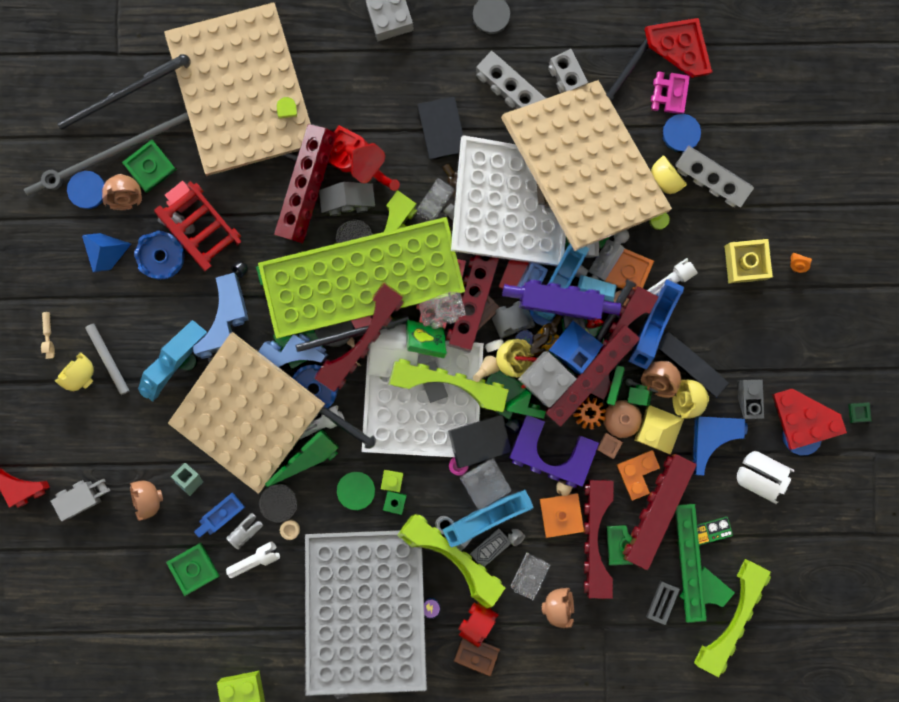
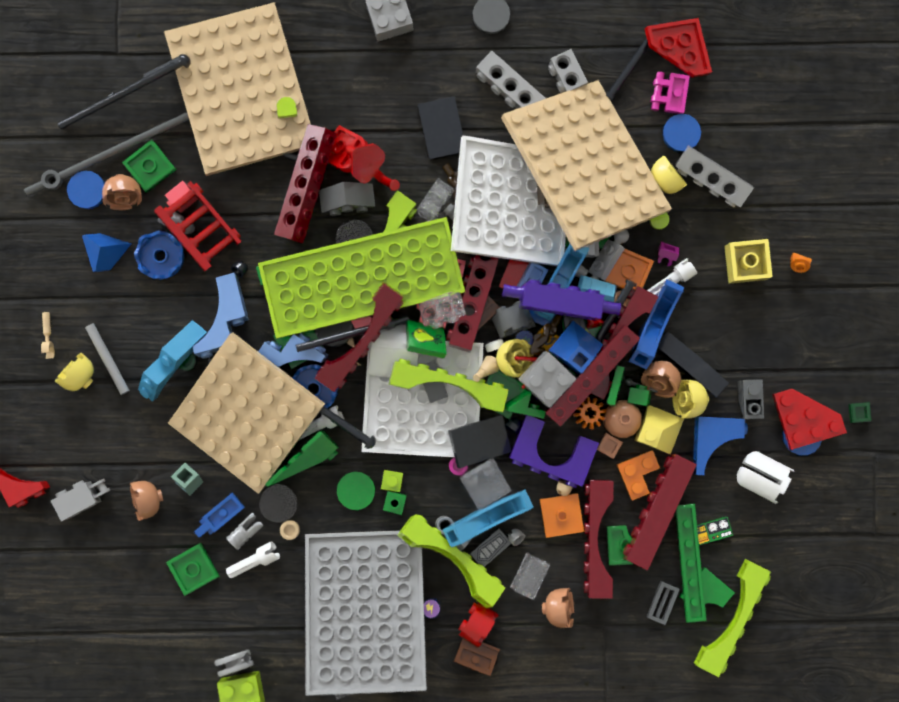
(235, 662): none -> light grey head
(668, 251): none -> magenta tile

